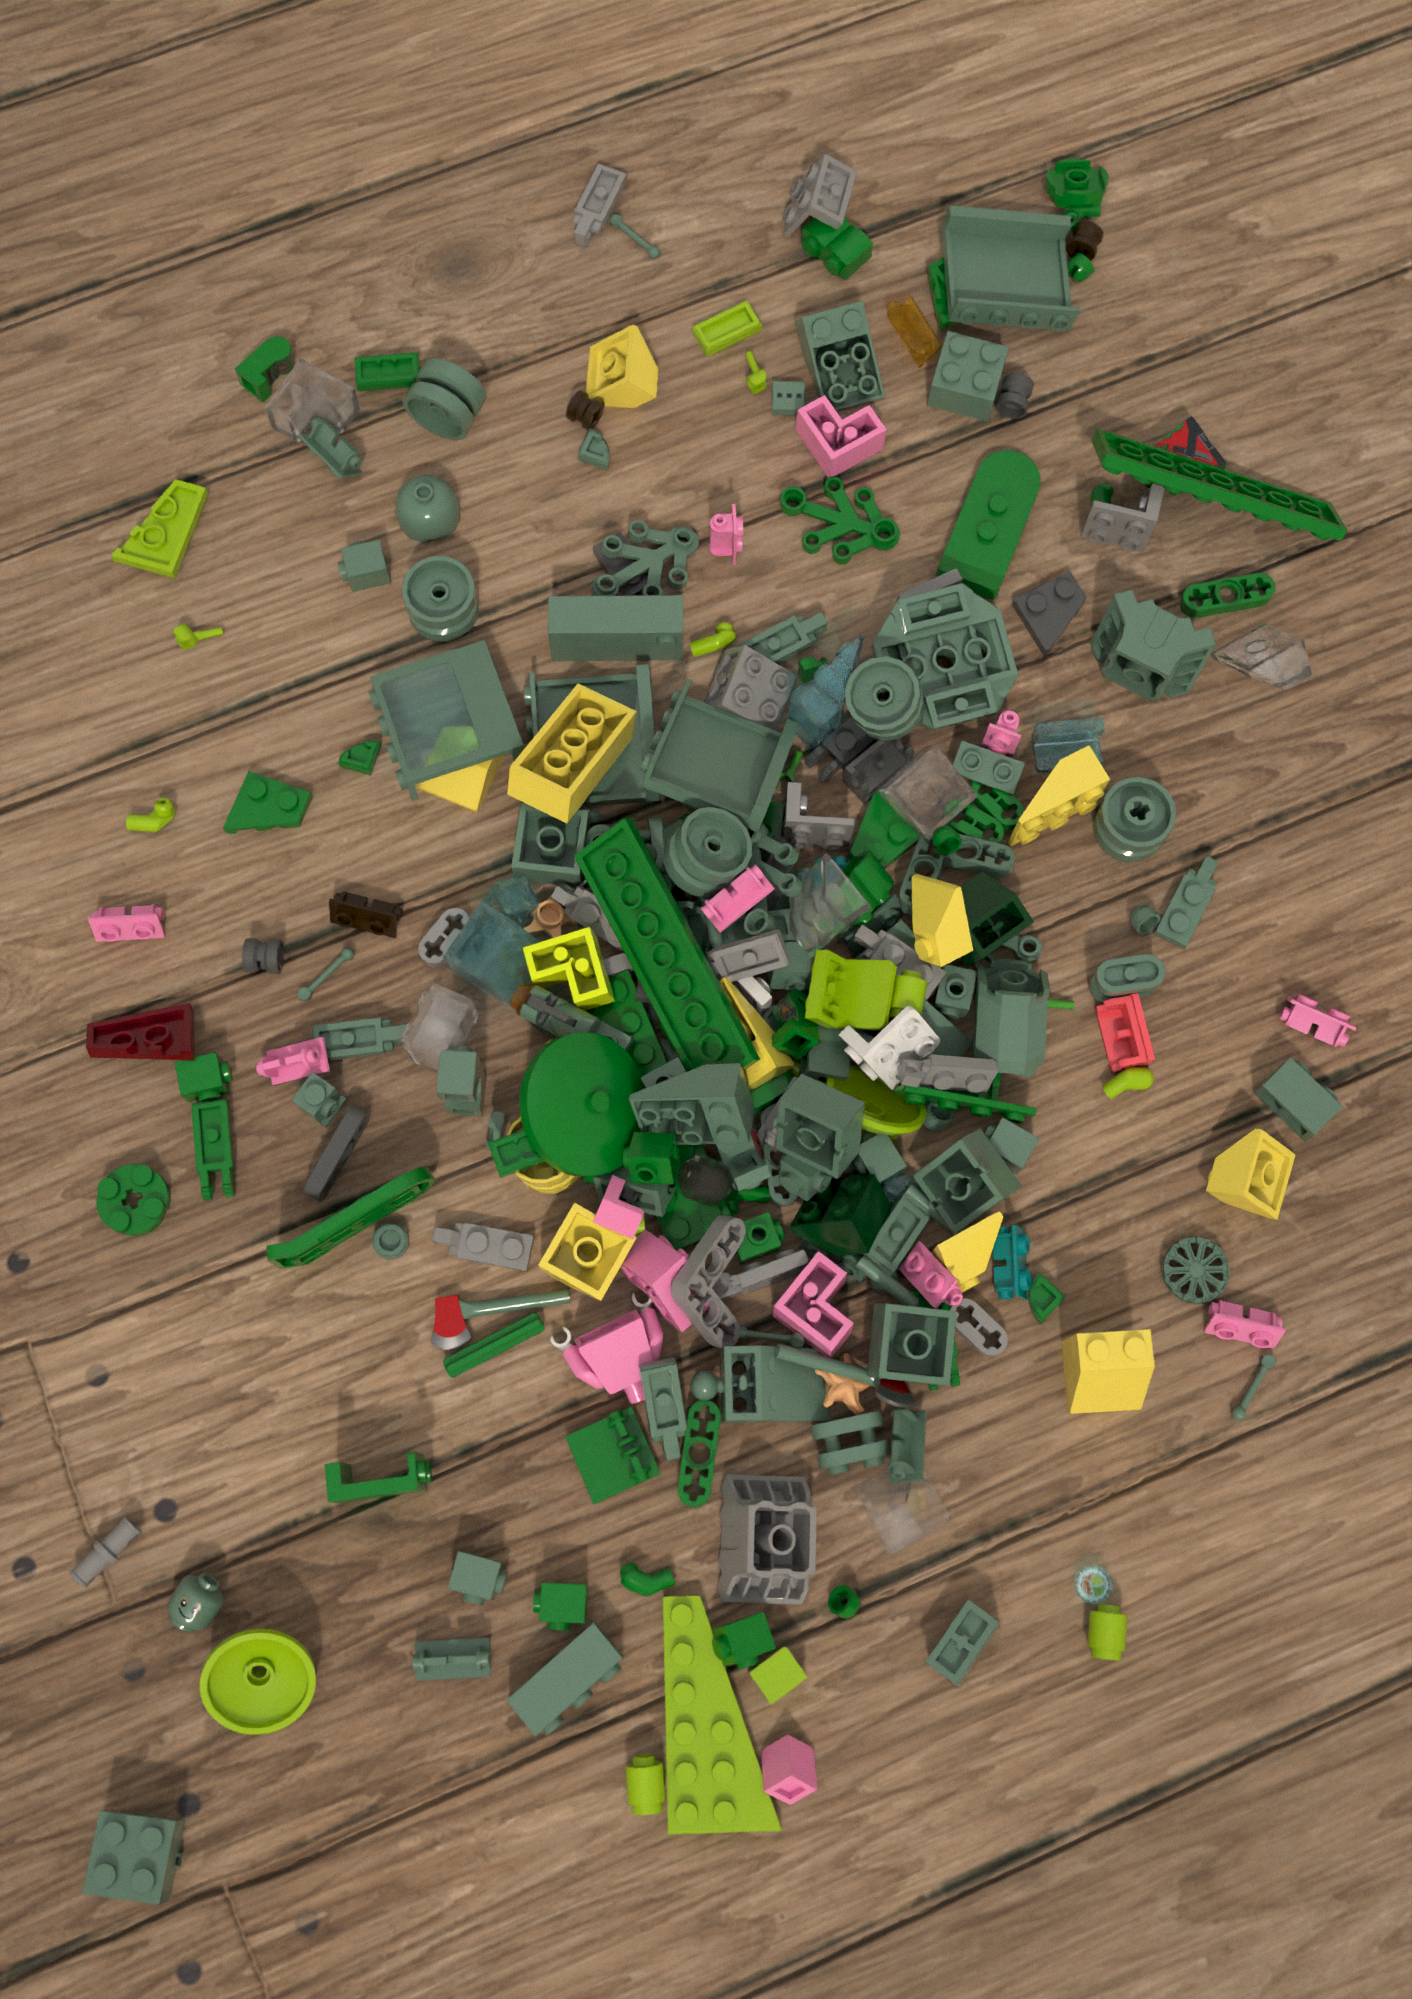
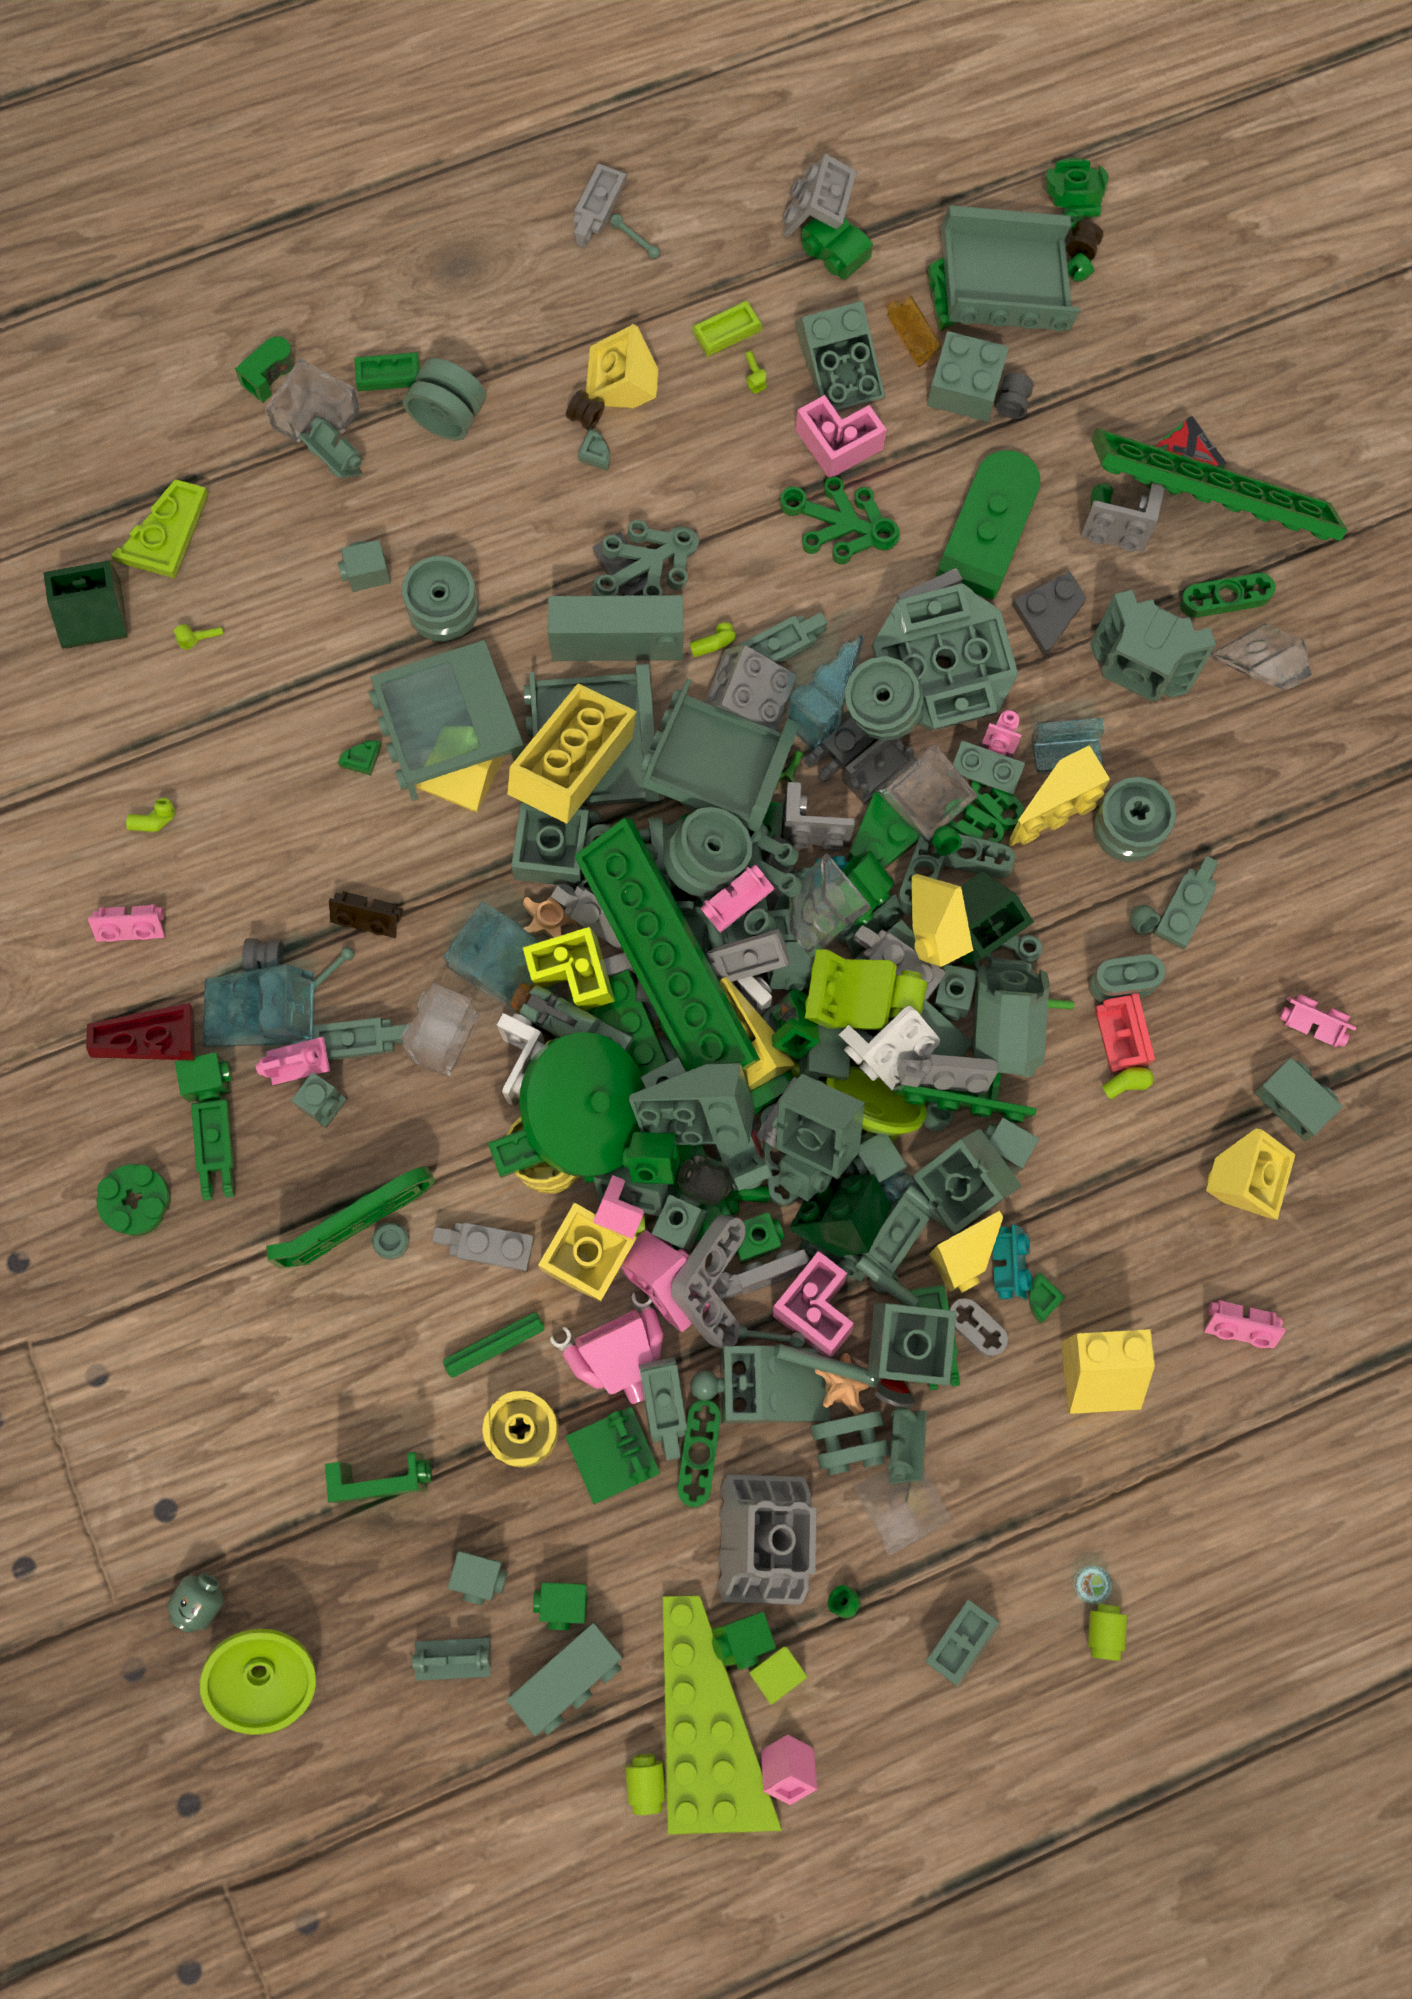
(86, 604): none -> dark green slope
(105, 1552): light grey pin -> none
(134, 1857): sand green brick -> none
(259, 1007): none -> clear light blue slope
(267, 805): green wing -> none
(337, 1153): dark grey beam -> none
(427, 508): sand green cylinder -> none
(438, 933): light grey beam -> none
(451, 1312): piece -> none
(461, 1081): sand green arch -> none
(498, 1124): sand green tile -> none
(506, 1415): none -> light yellow brick
(514, 897): clear light blue panel -> none
(519, 1033): none -> white bracket
(643, 1583): green arm -> none
(680, 1221): none -> sand green brick
(726, 534): bright pink hinge -> none
(787, 397): sand green tile -> none
(808, 667): green tile -> none
(931, 1277): bright pink hinge -> none
(1195, 1270): sand green wheel -> none
(1267, 1362): sand green hinge -> none

